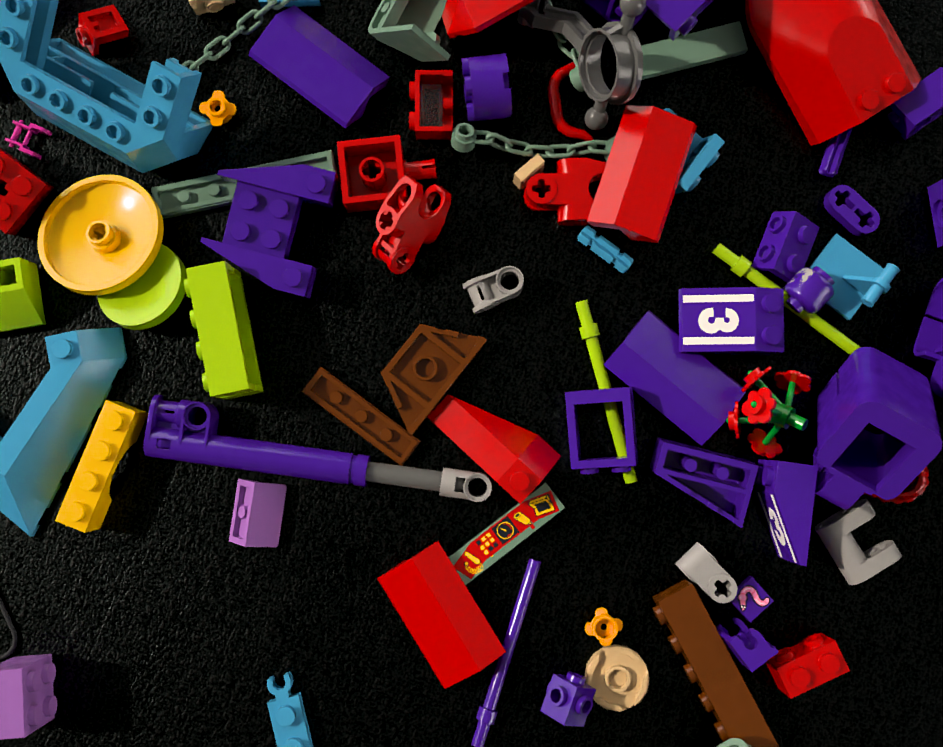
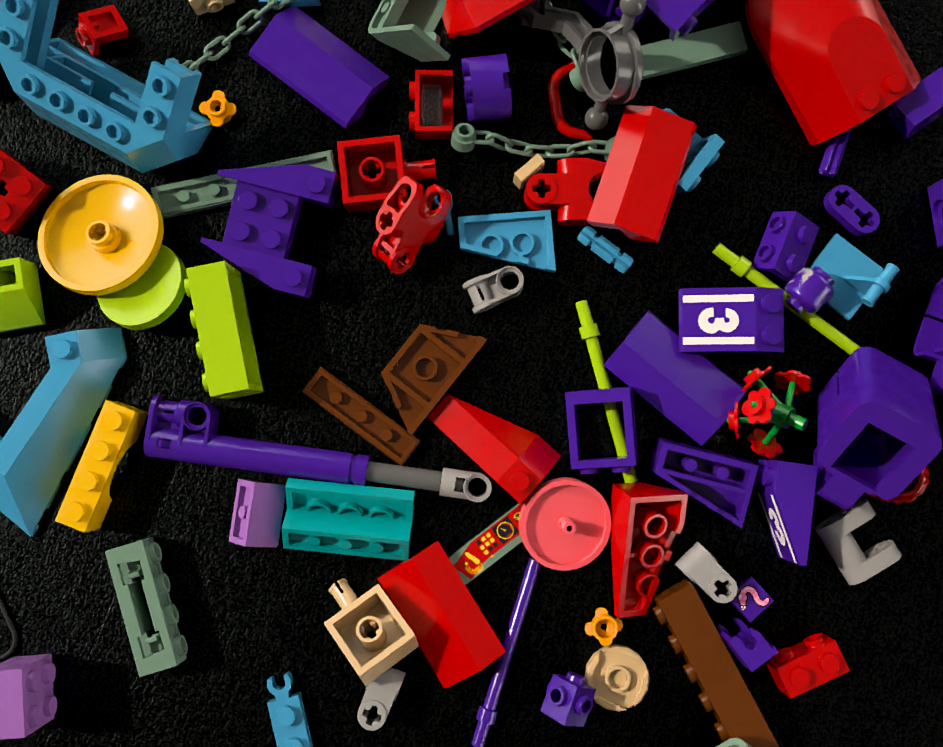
(32, 128): dark pink piece -> none
(167, 646): none -> sand green brick
(348, 519): none -> teal slope
(366, 614): none -> tan brick
(382, 694): none -> light grey piece
(448, 221): none -> dark azure hand
(511, 237): none -> dark azure wing
(564, 523): none -> coral piece
(641, 538): none -> red wedge

